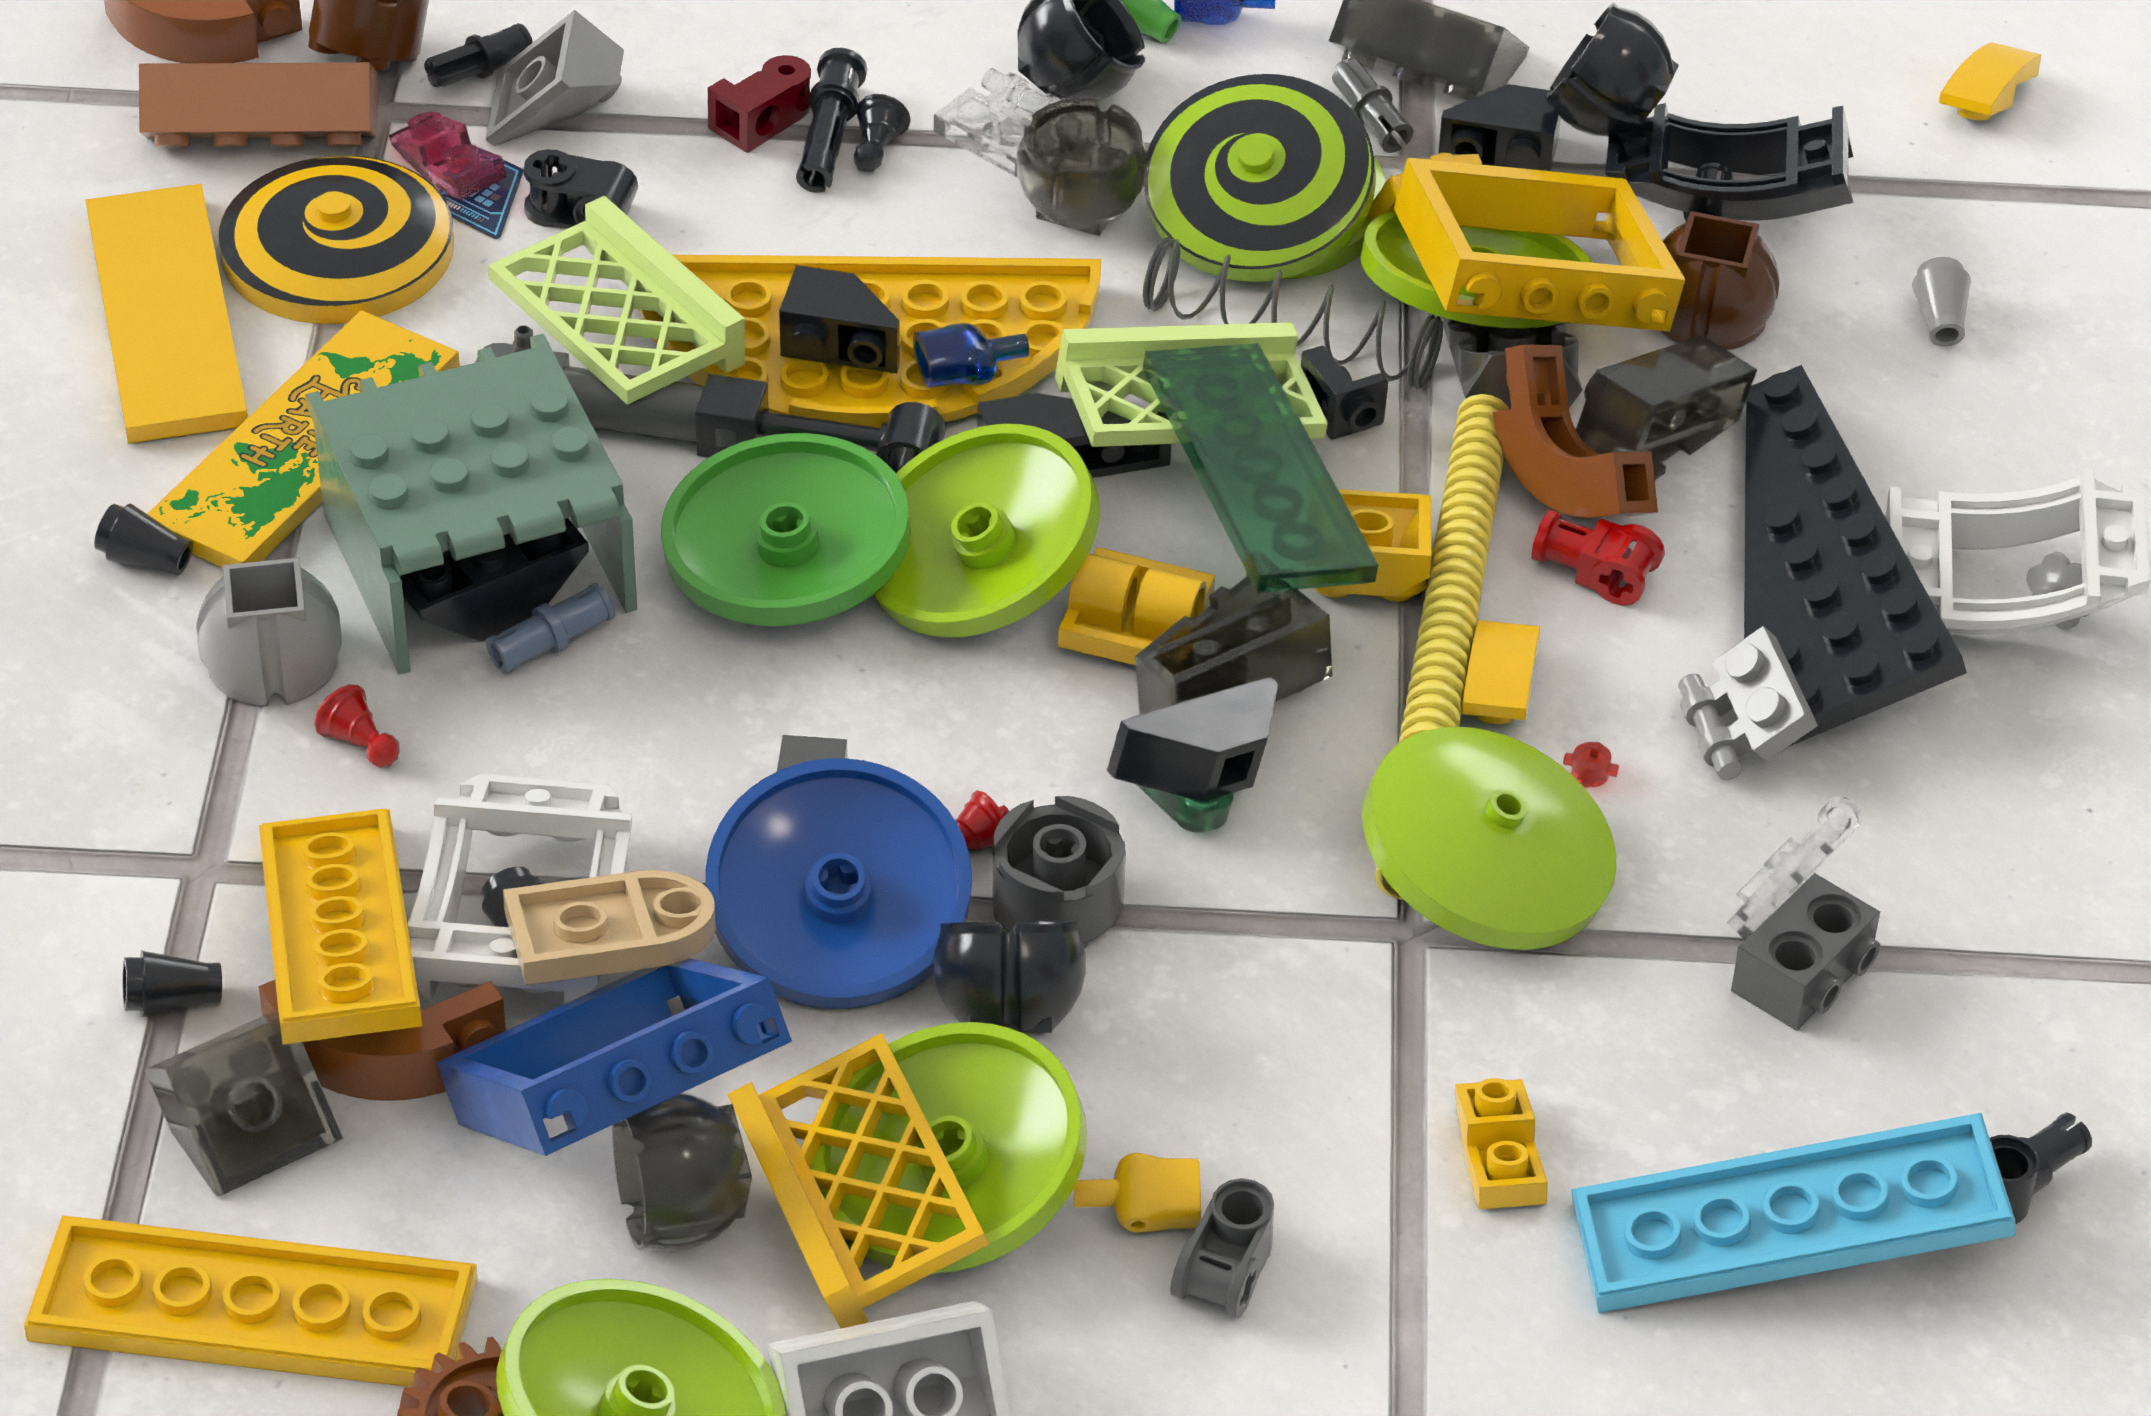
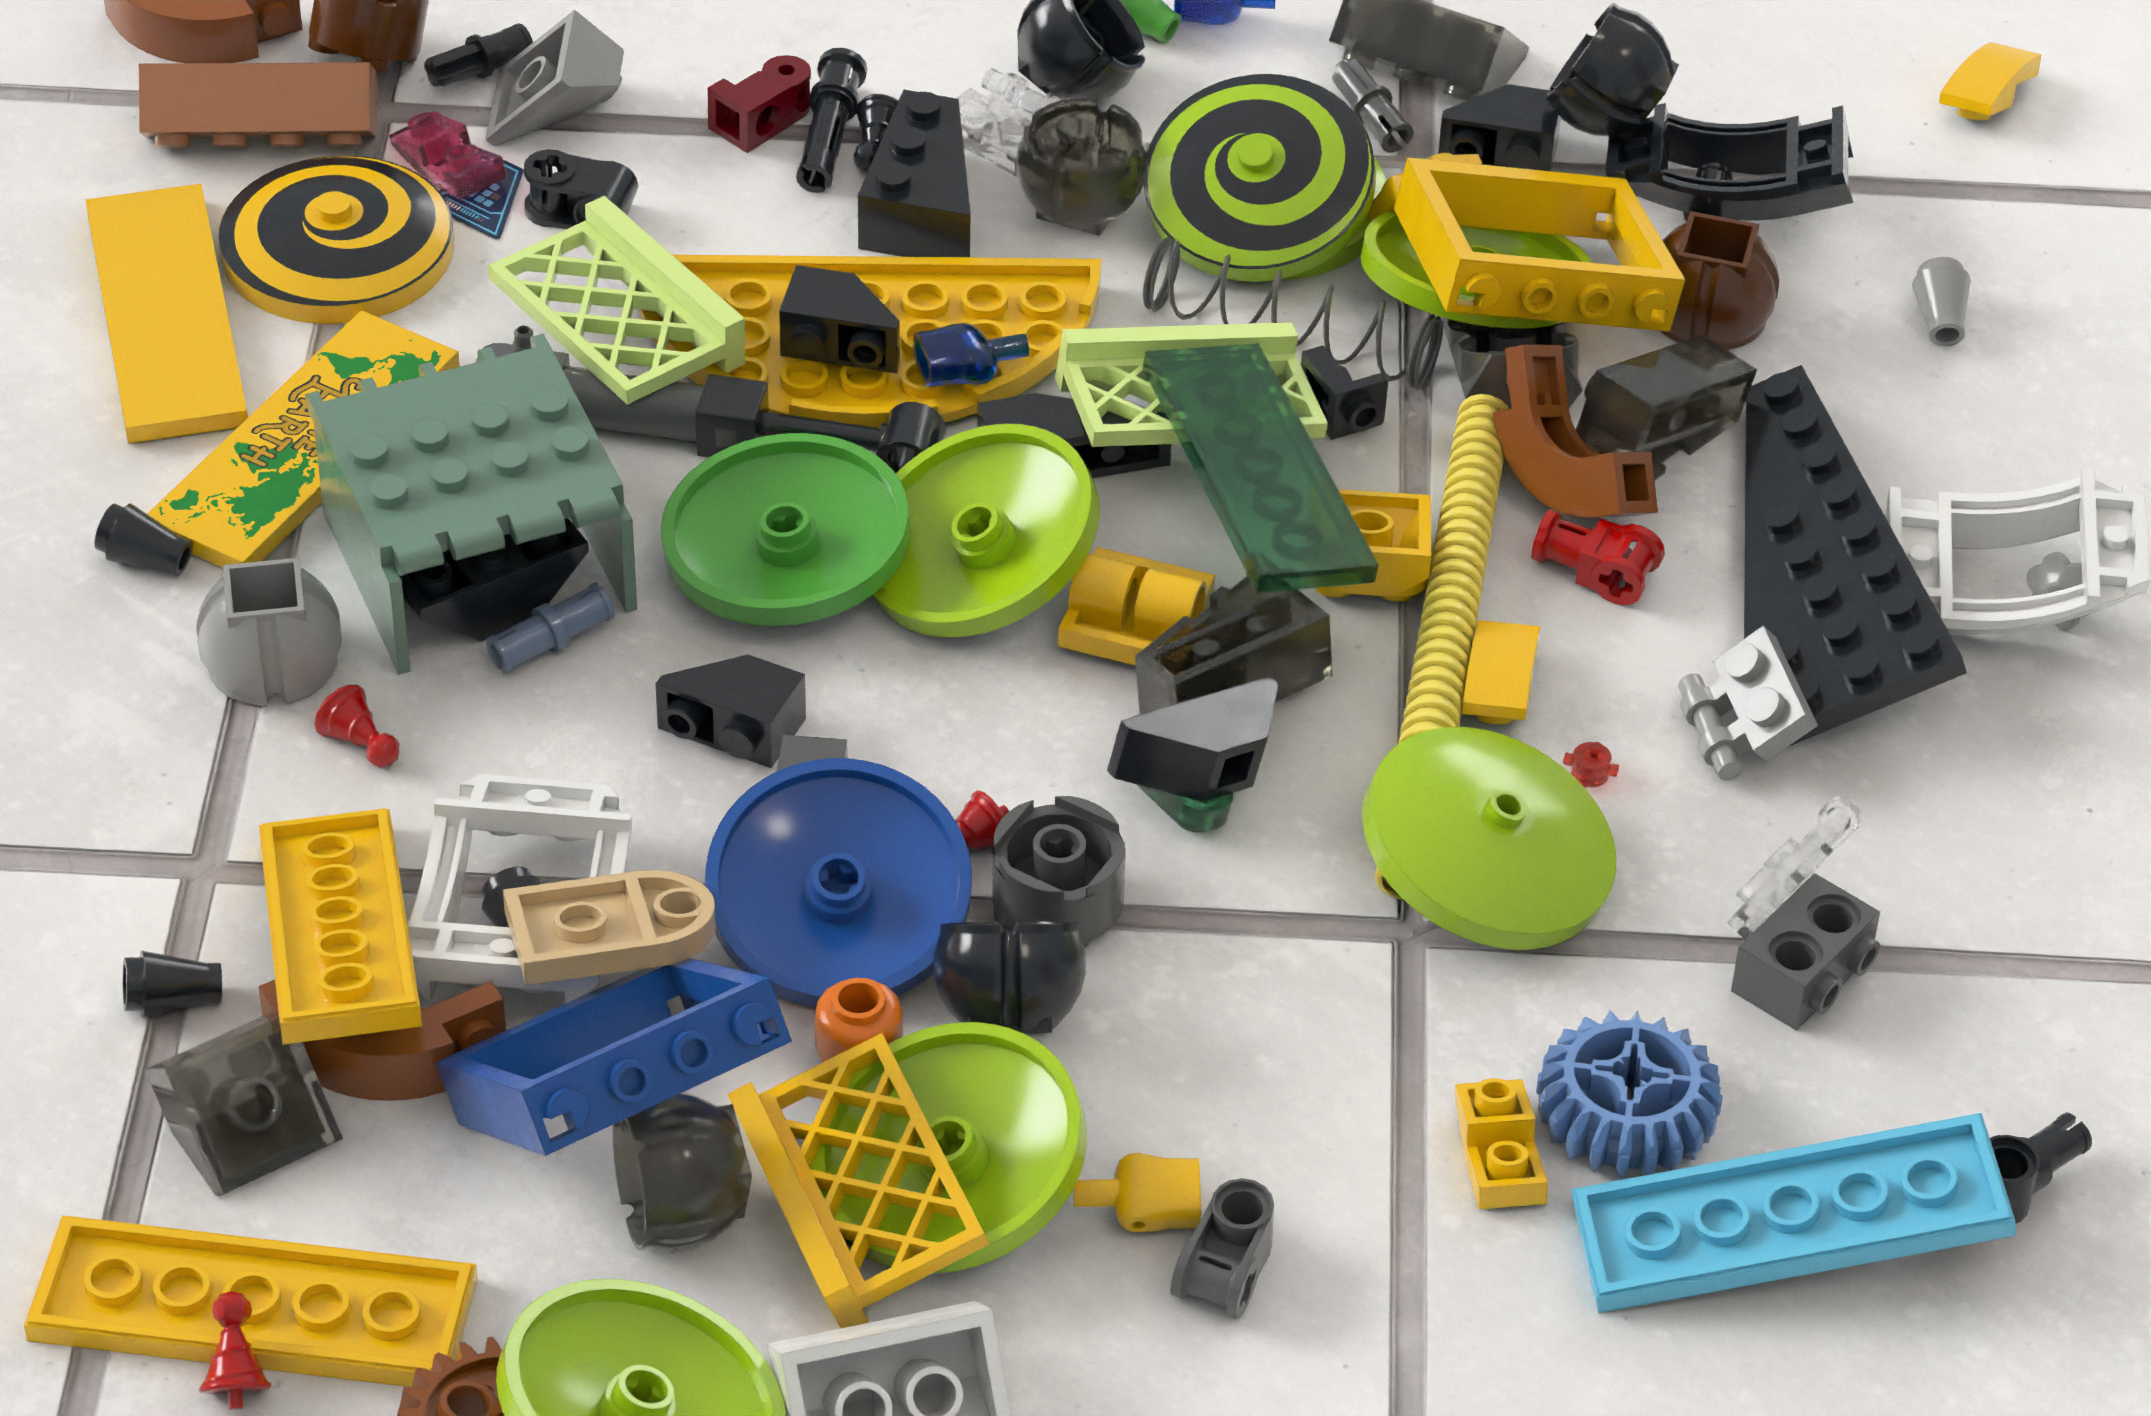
(234, 1362): none -> red piece
(734, 706): none -> black slope
(854, 1013): none -> orange head
(917, 183): none -> black wedge
(1670, 1085): none -> medium blue gear

